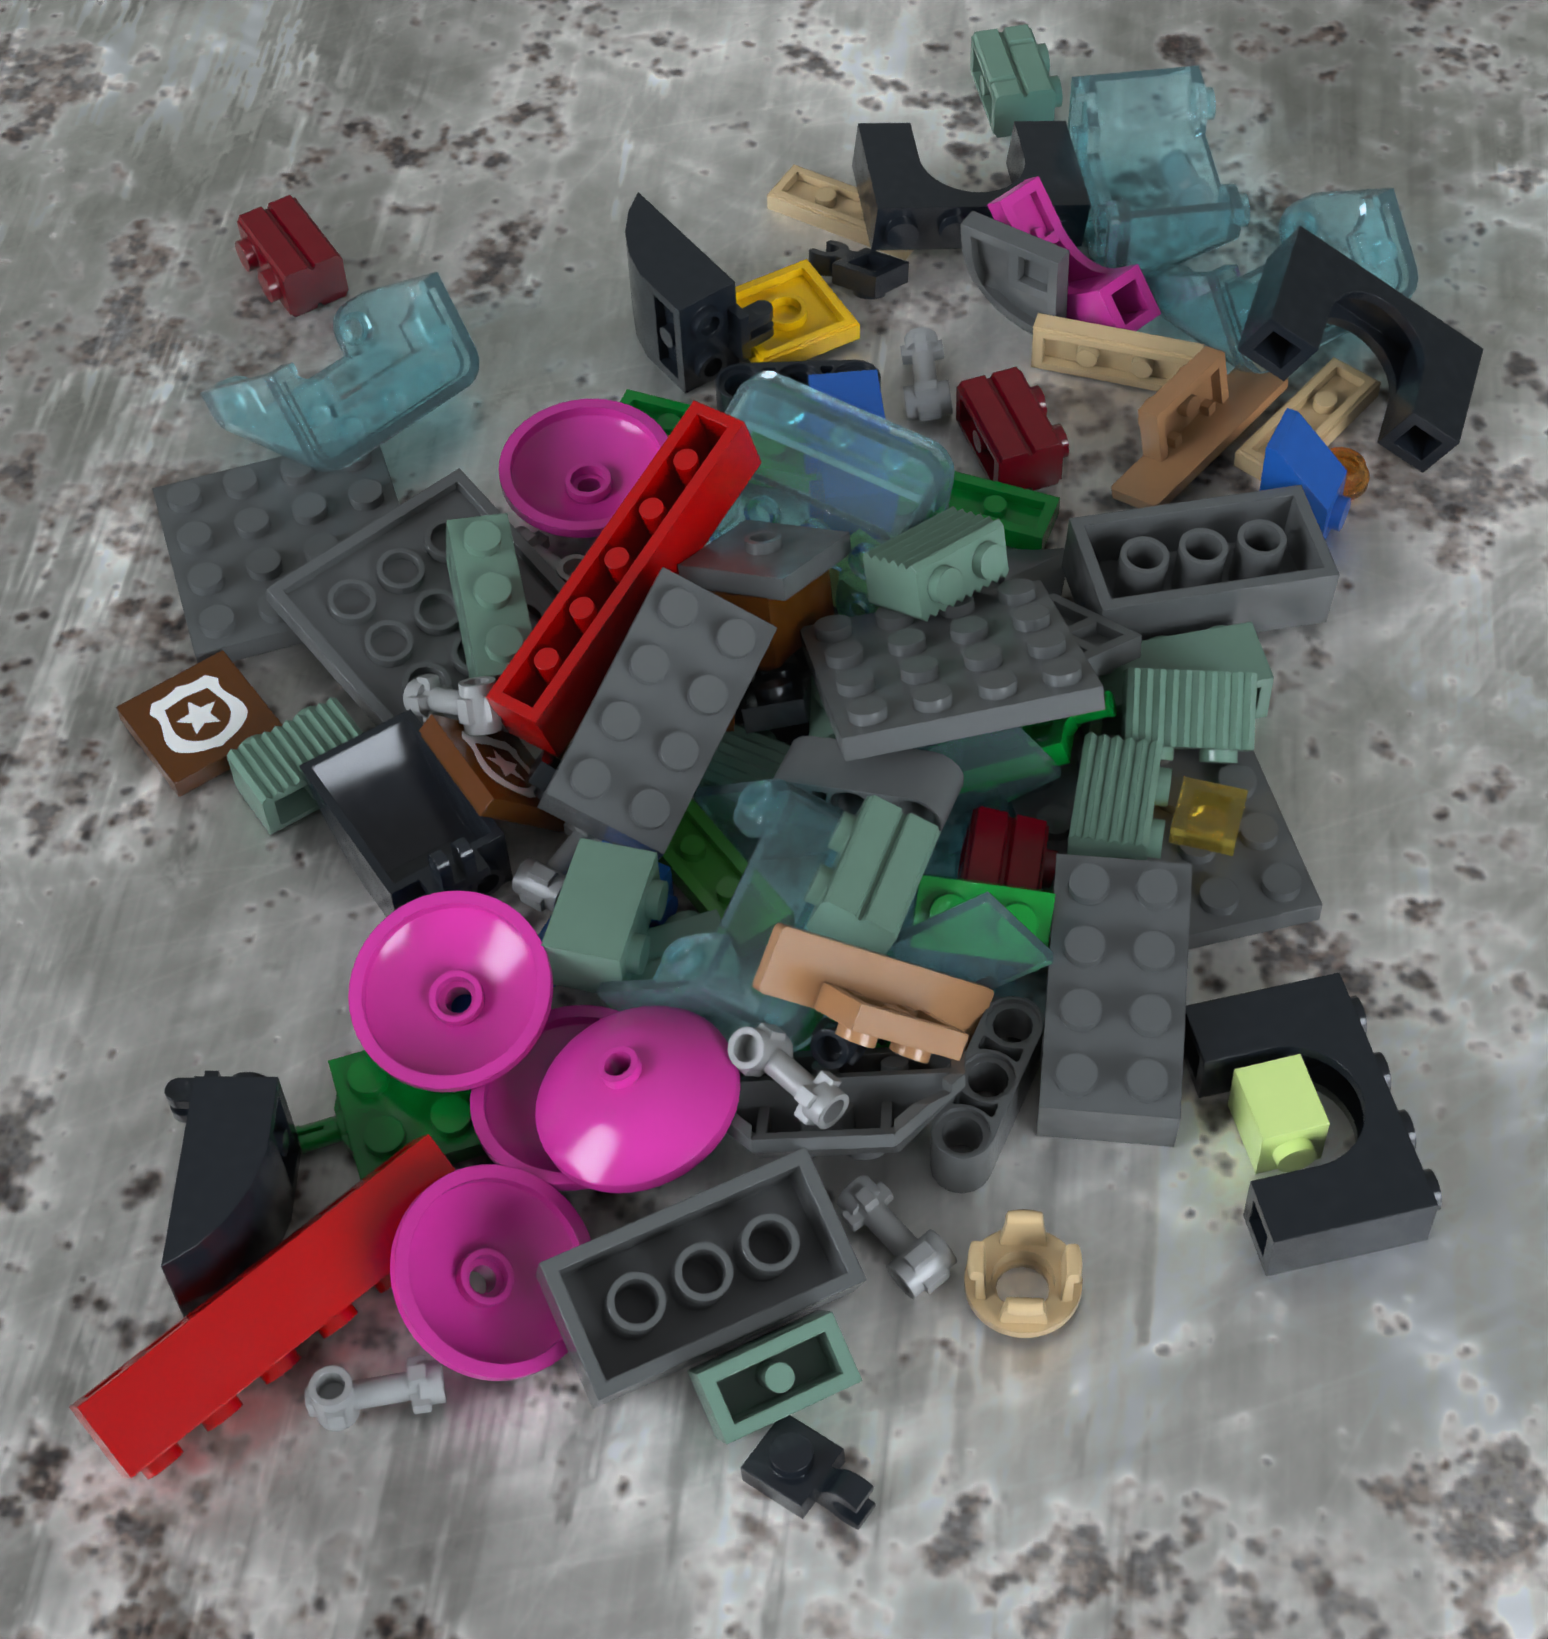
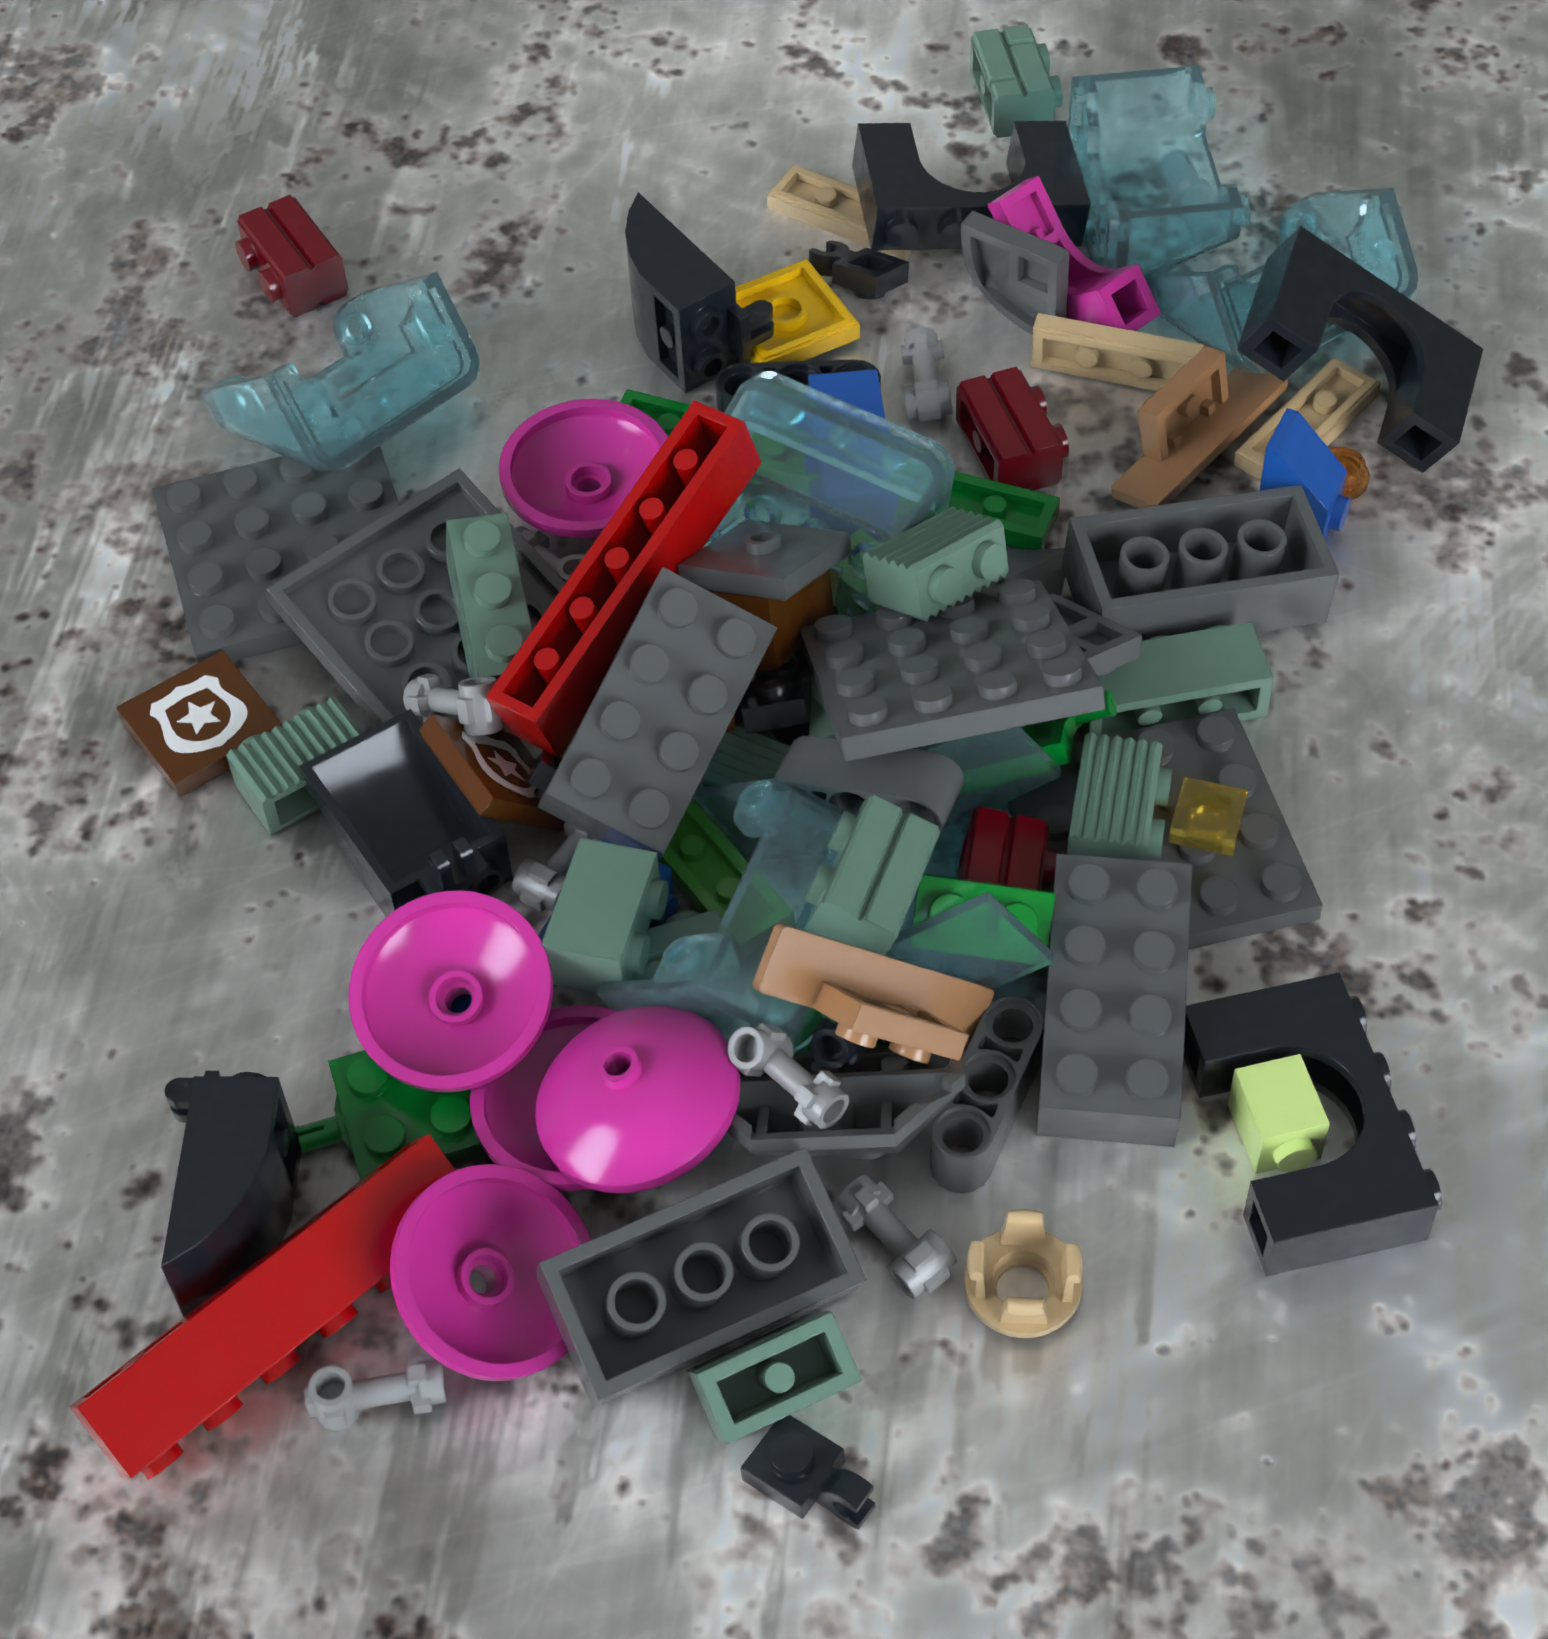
(1191, 711): sand green brick -> none

